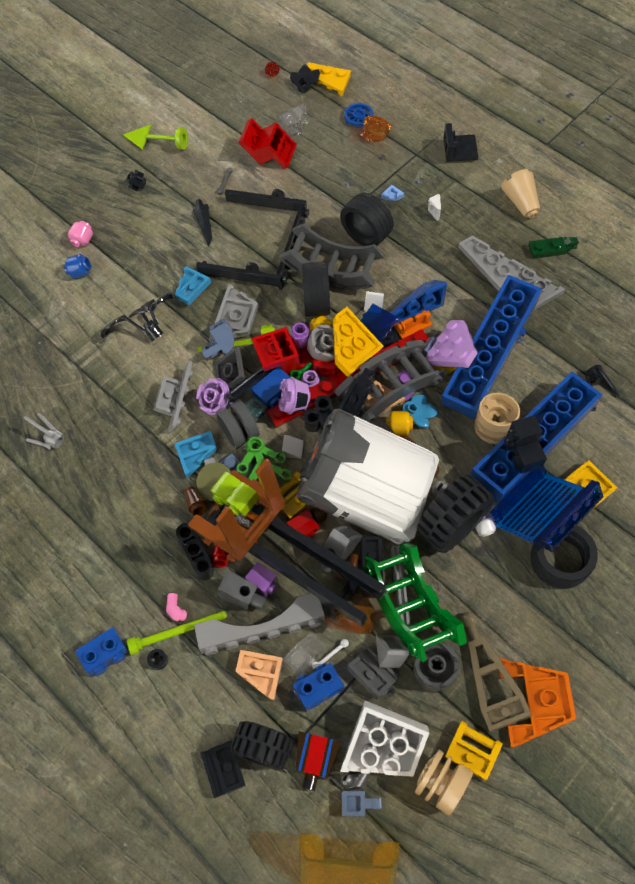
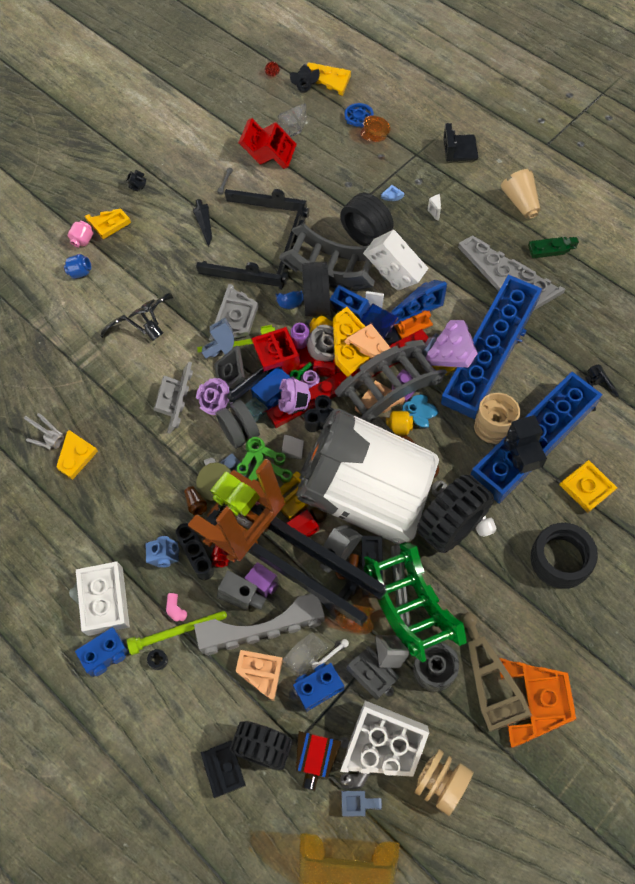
(74, 455): none -> yellow wing
(101, 598): none -> white piece
(108, 222): none -> yellow wing
(140, 136): lime piece -> none
(162, 552): none -> medium blue brick
(191, 285): dark azure wing -> none
(194, 451): dark azure wing -> none
(290, 300): none -> blue hair
(345, 298): none -> blue brick
(358, 392): black hinge -> none
(368, 341): none -> light nougat wing
(395, 260): none -> white piece
(470, 756): yellow plate -> none
(545, 508): clear blue panel -> none

